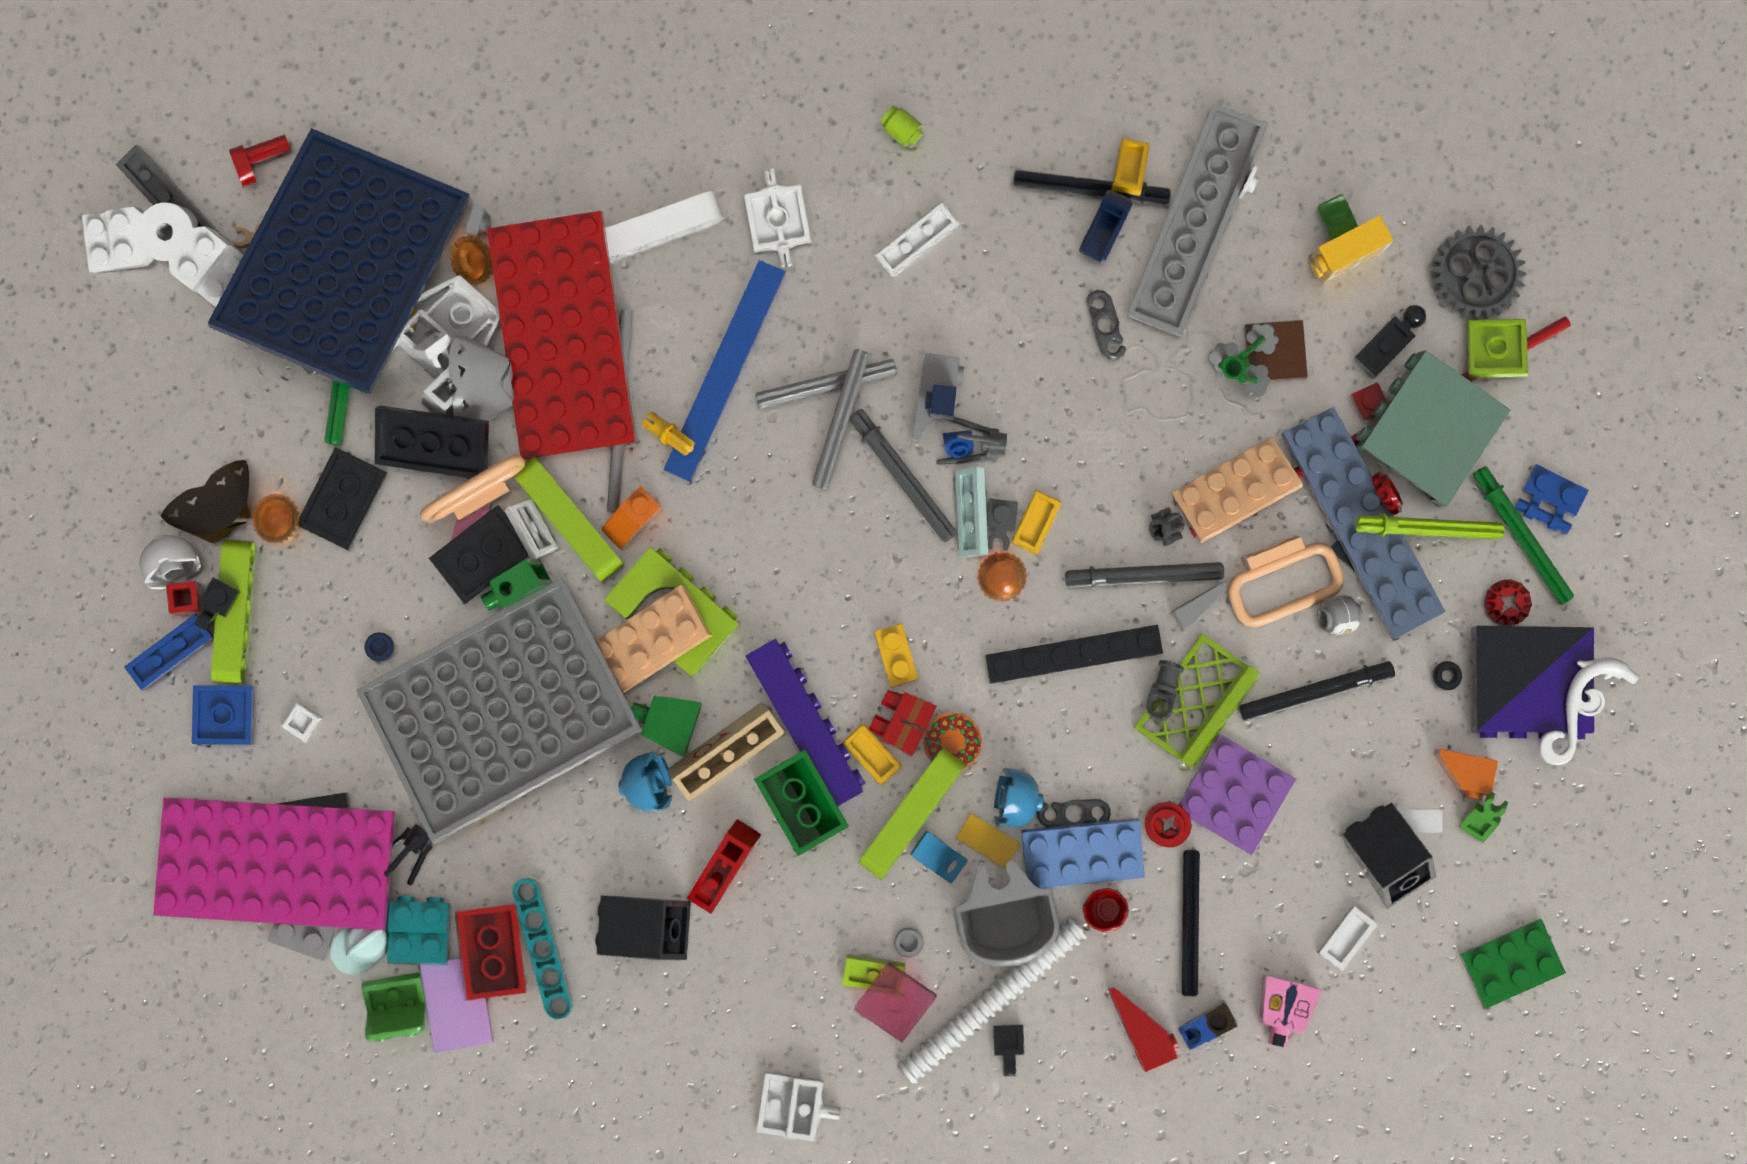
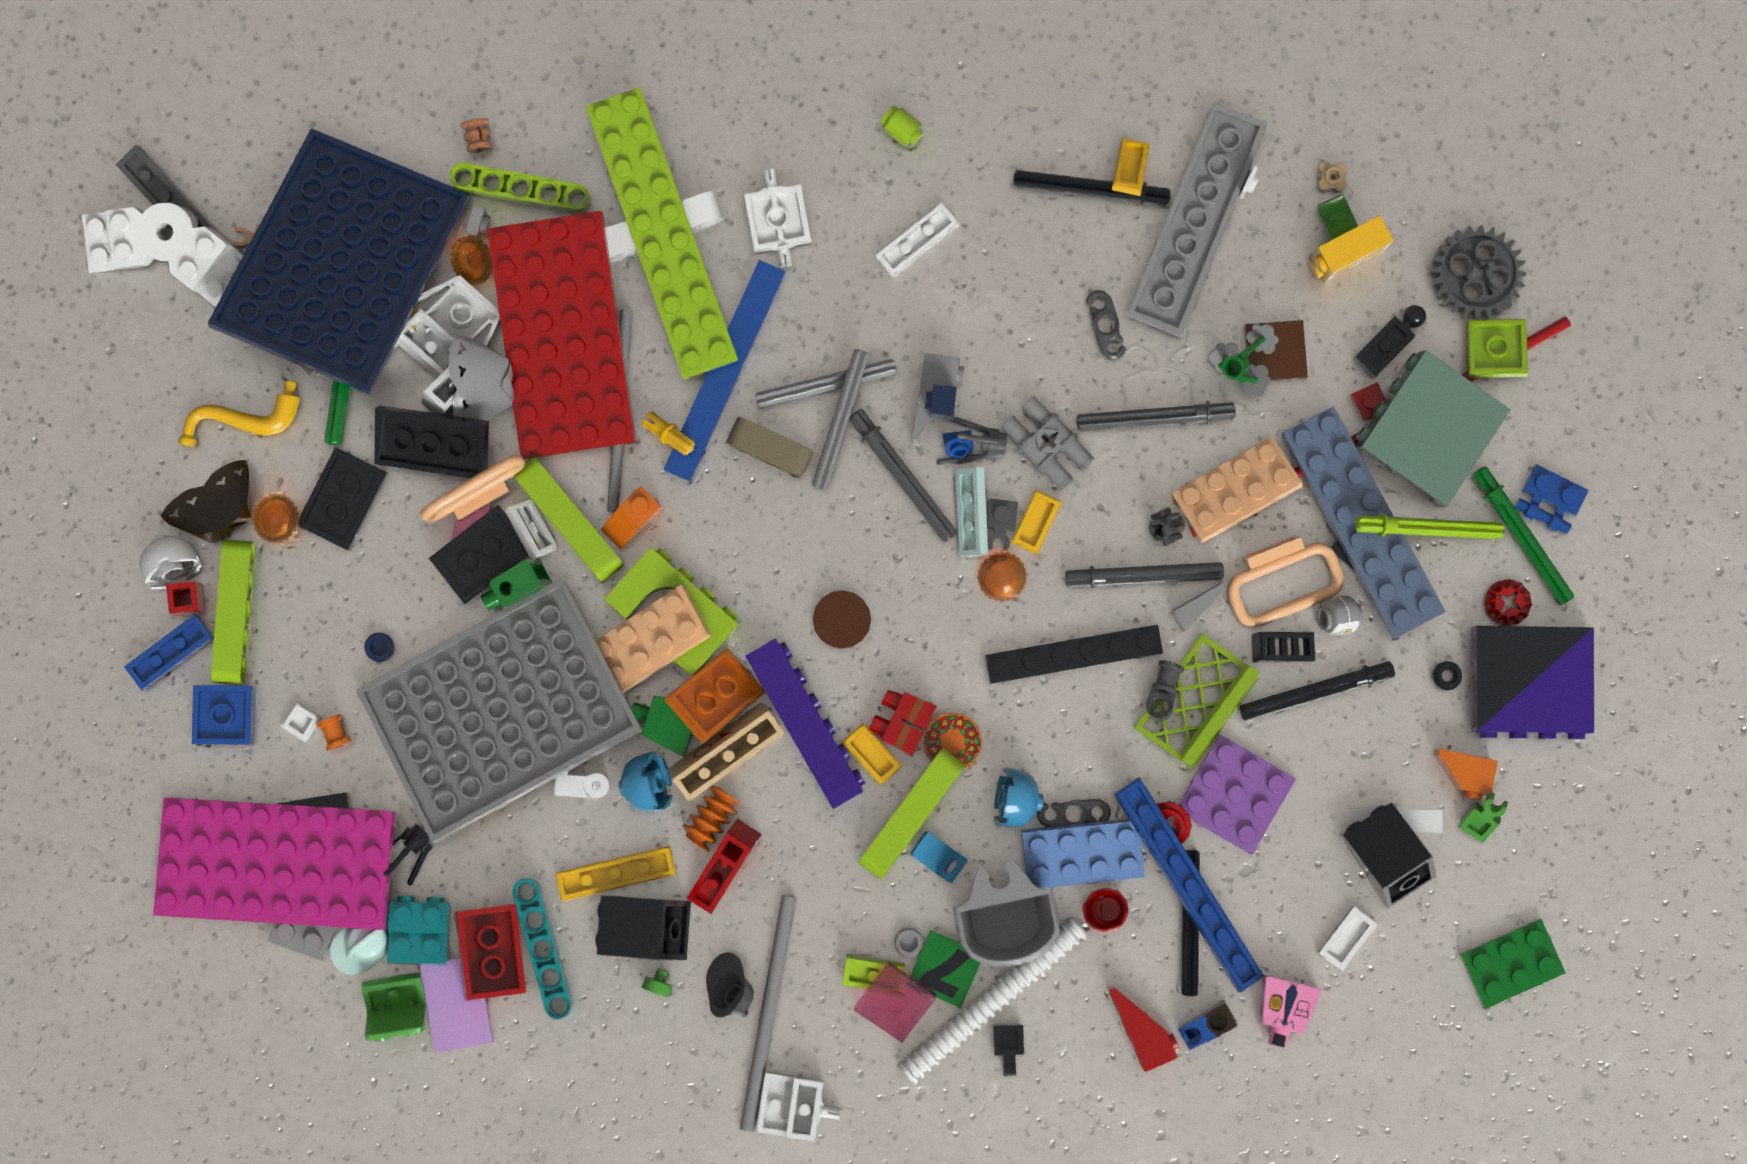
(218, 600): black plate -> none
(246, 157): red piece -> none
(281, 417): none -> yellow animal
(333, 732): none -> orange bush
(432, 347): white tile -> none
(477, 135): none -> nougat bush
(510, 179): none -> lime beam
(592, 786): none -> white leg
(615, 873): none -> yellow tile
(657, 984): none -> bright green tile
(661, 233): none -> lime plate
(710, 817): none -> orange piece
(714, 696): none -> orange tile
(727, 987): none -> dark grey piece
(767, 1013): none -> light grey piece
(769, 447): none -> dark tan beam
(801, 803): green slope -> none
(841, 619): none -> reddish brown tile
(896, 655): yellow plate -> none
(945, 968): none -> green tile
(988, 840): yellow tile -> none
(1045, 459): none -> light grey pin
(1106, 226): dark blue animal -> none
(1156, 416): none -> dark grey axle
(1188, 884): none -> blue tile
(1259, 647): none -> black slope
(1326, 182): none -> tan plate
(1387, 492): red gear -> none
(1574, 704): white plant -> none

